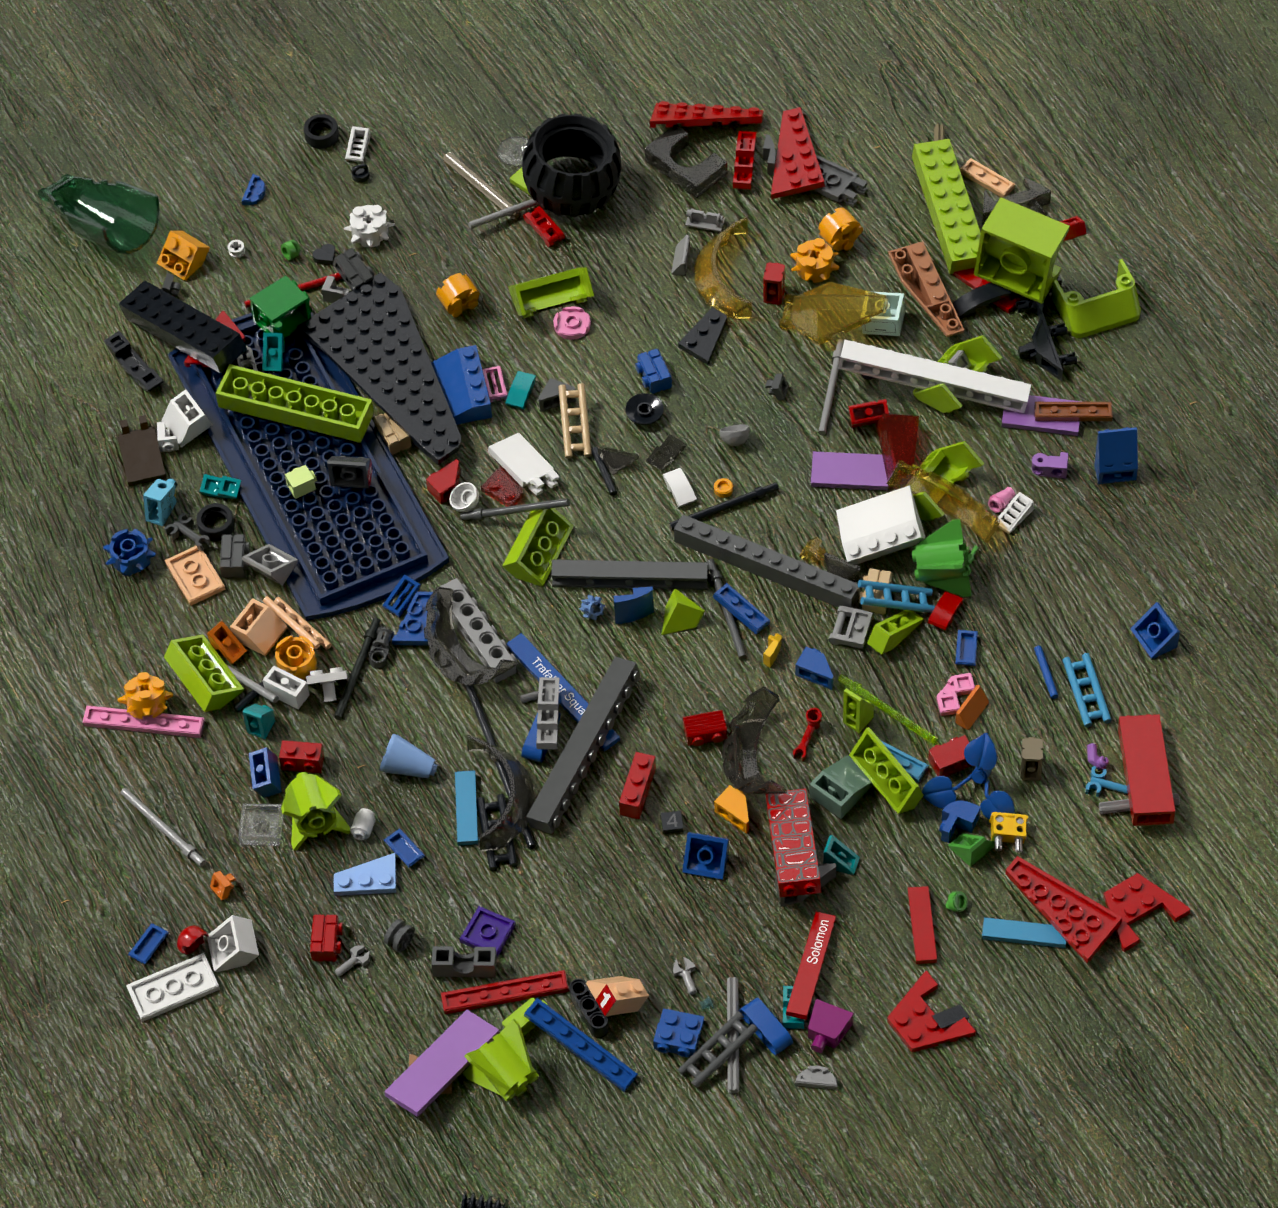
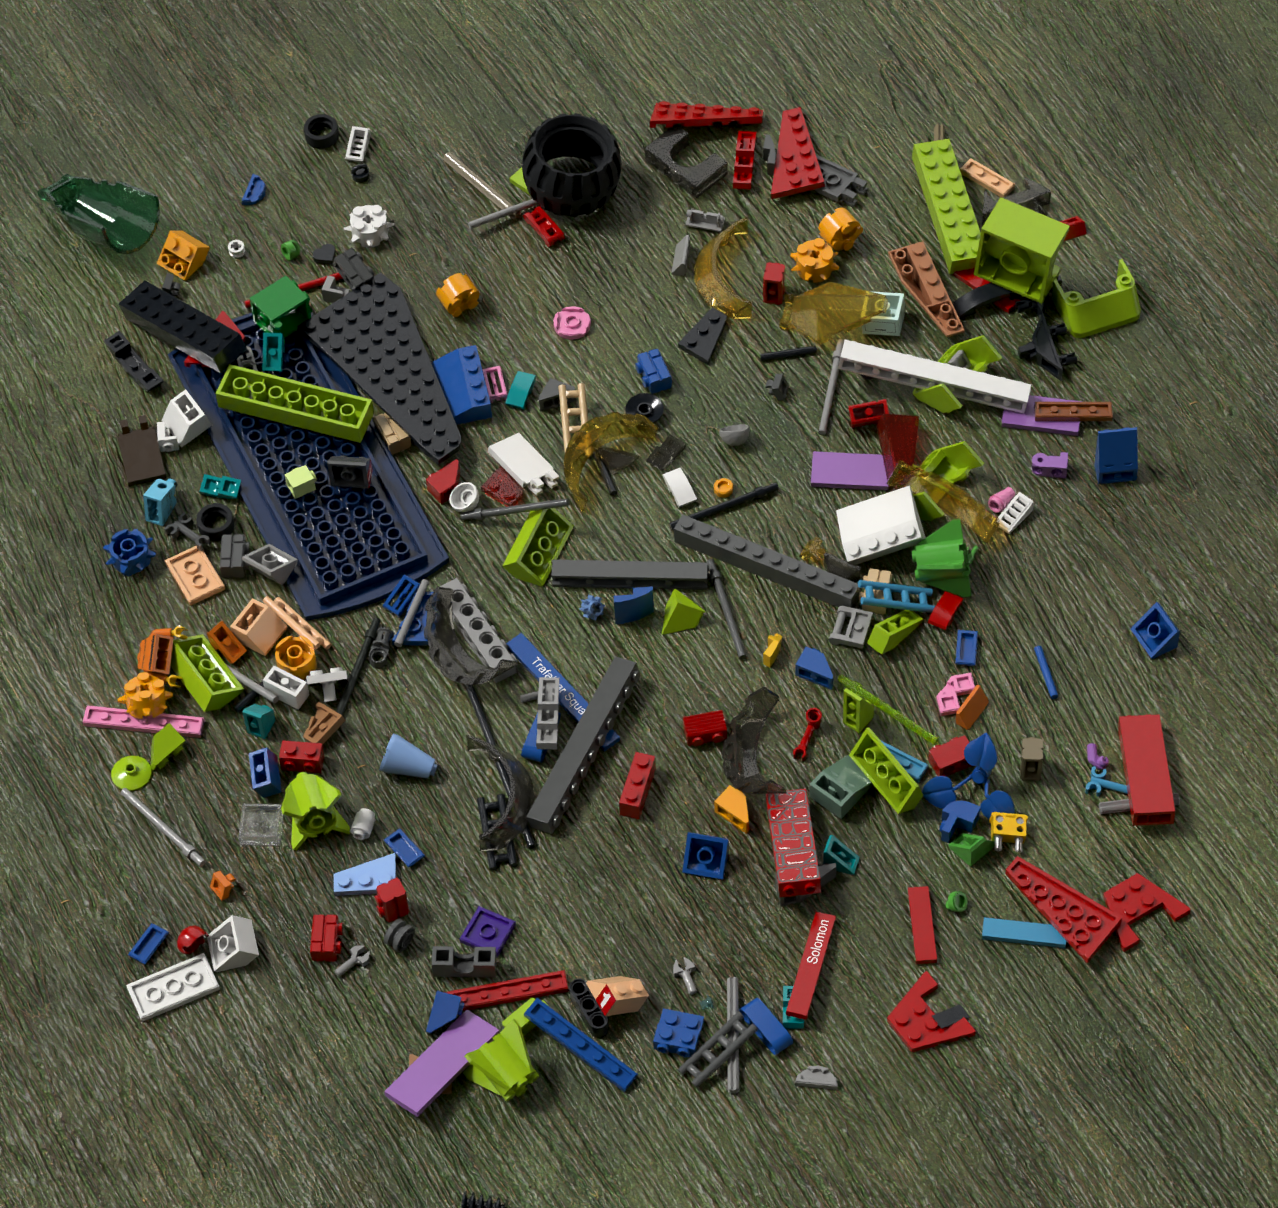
(133, 779): none -> lime dish
(157, 651): none -> orange torso
(164, 744): none -> lime slope
(323, 724): none -> medium nougat wing
(391, 900): none -> red brick
(411, 613): none -> light grey bar
(444, 1011): none -> blue slope
(466, 808): dark azure tile -> none
(512, 149): clear dish -> none
(551, 291): lime windscreen -> none
(596, 434): none -> clear yellow windscreen
(672, 822): black tile -> none
(741, 608): blue tile -> none
(788, 353): none -> black bar
(828, 1025): magenta torso -> none
(1090, 680): dark azure bar -> none

